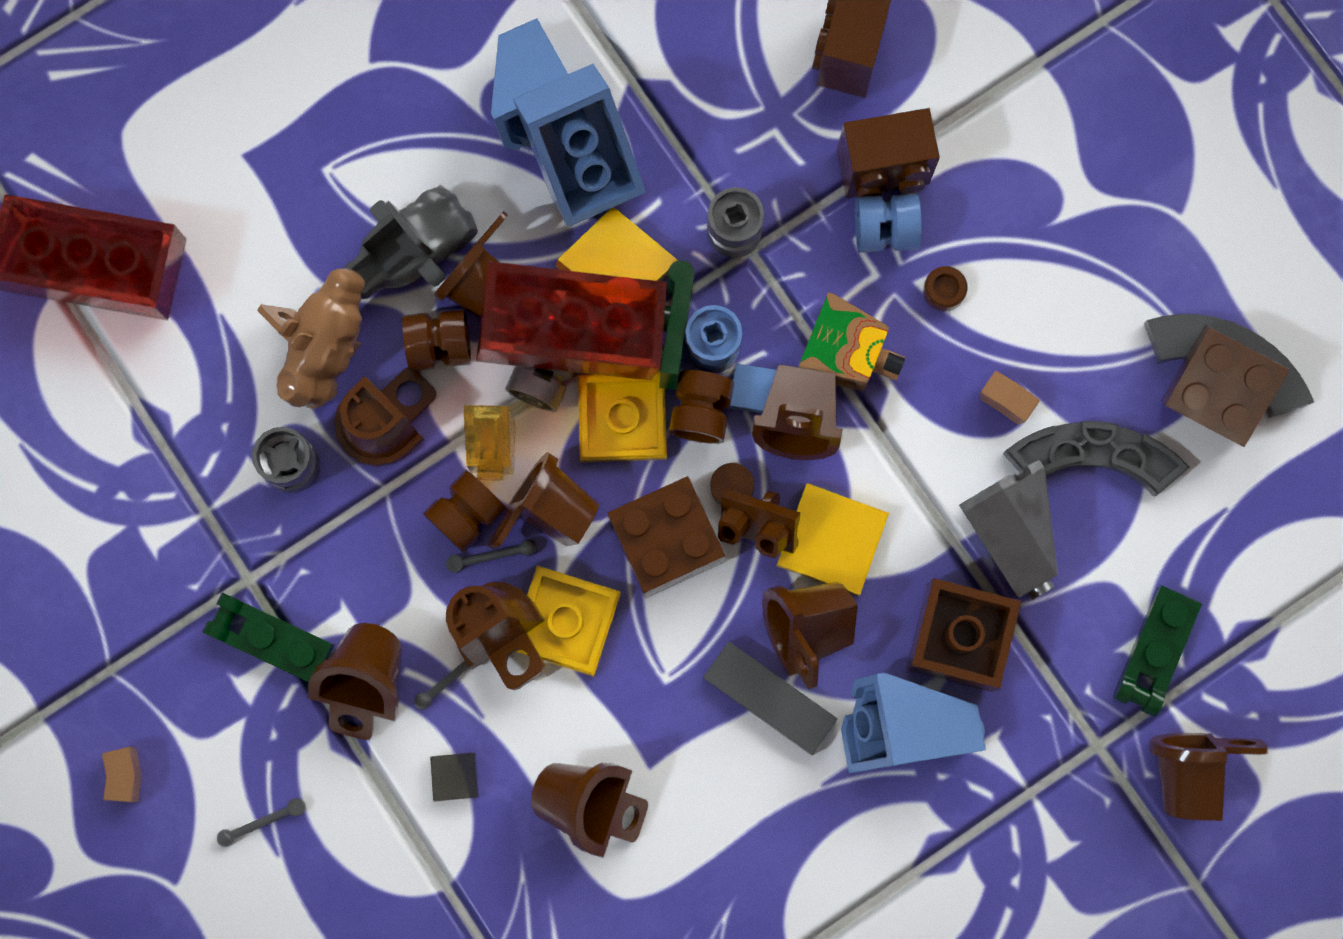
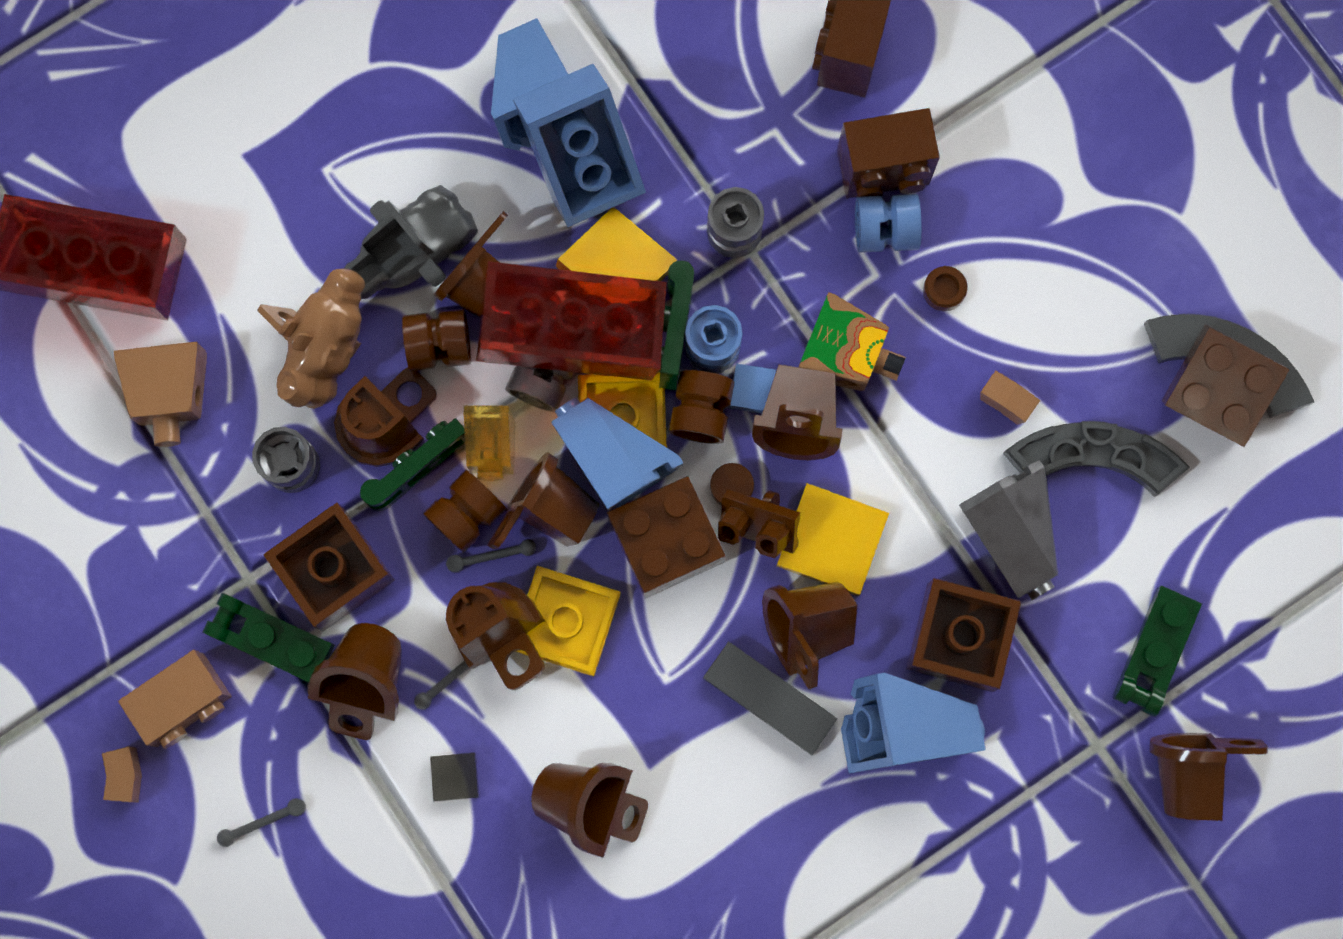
(163, 386): none -> medium nougat torso
(175, 700): none -> medium nougat brick
(329, 567): none -> reddish brown brick
(414, 466): none -> dark green plate
(612, 452): none -> medium blue slope

